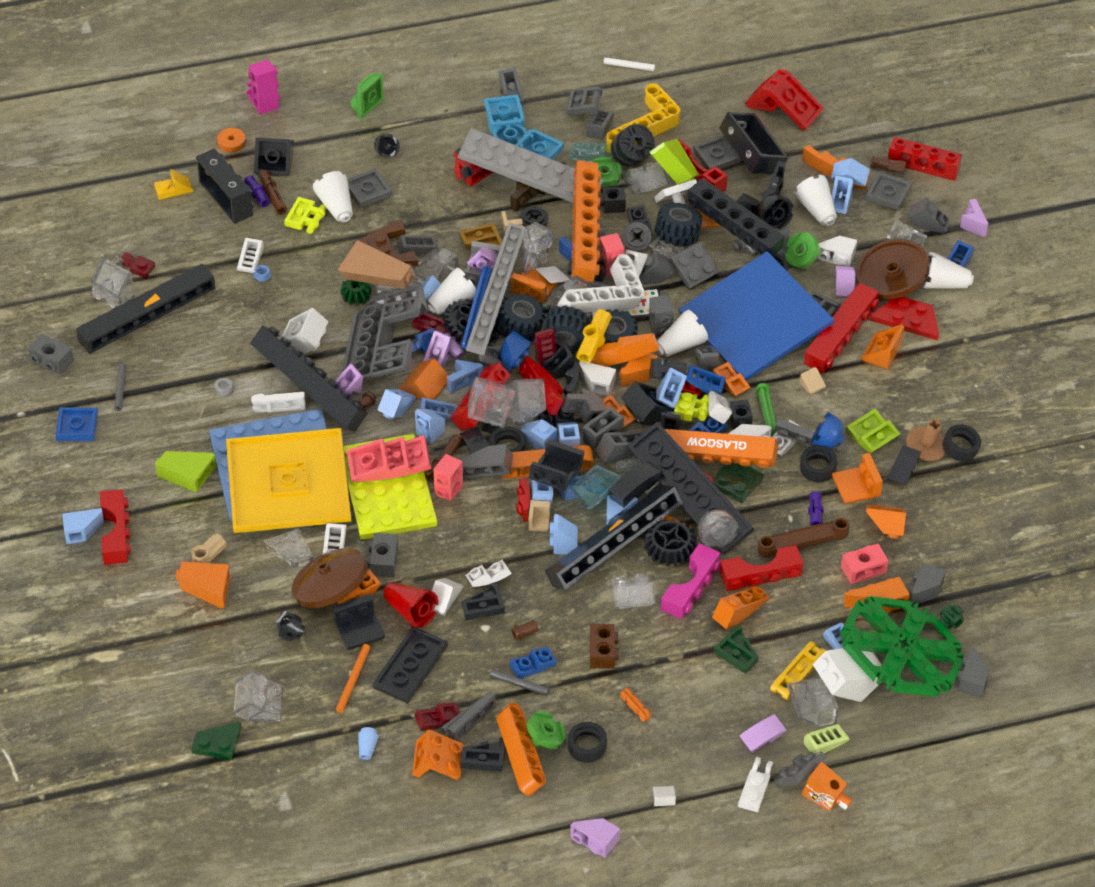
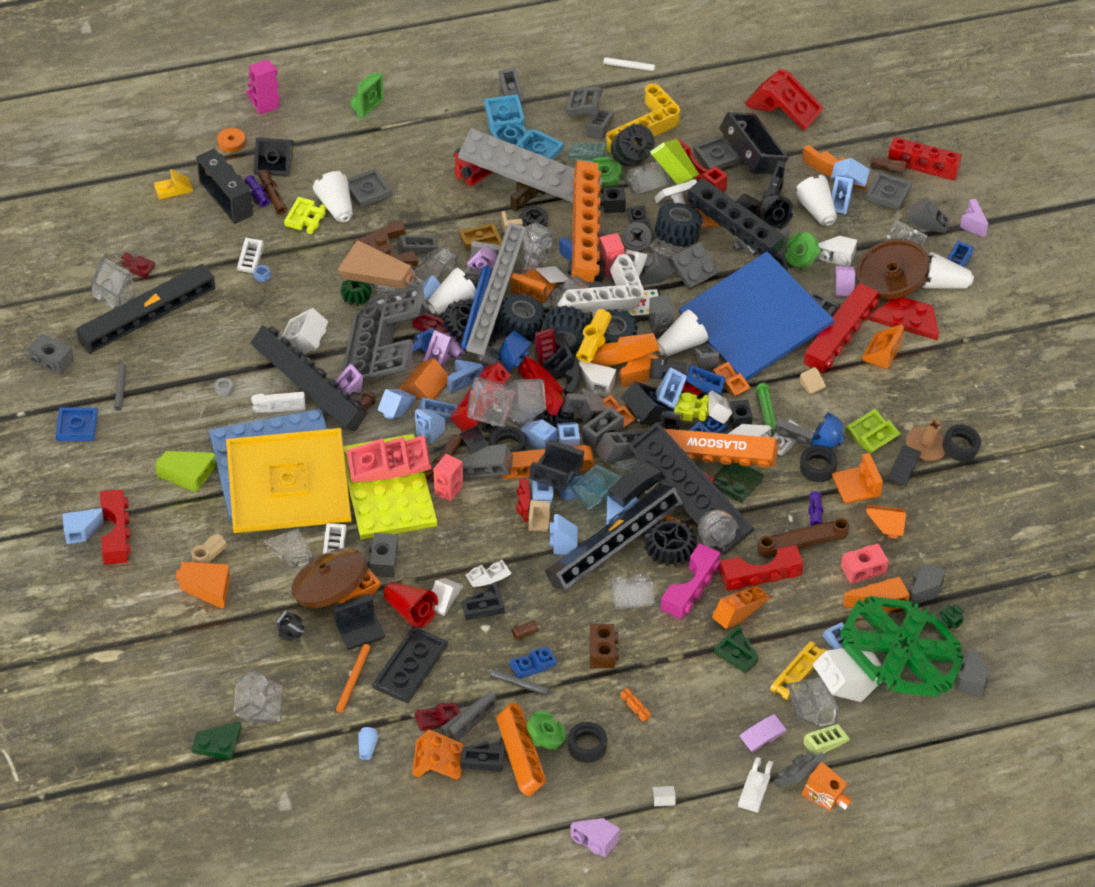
(386, 145): black piece -> none

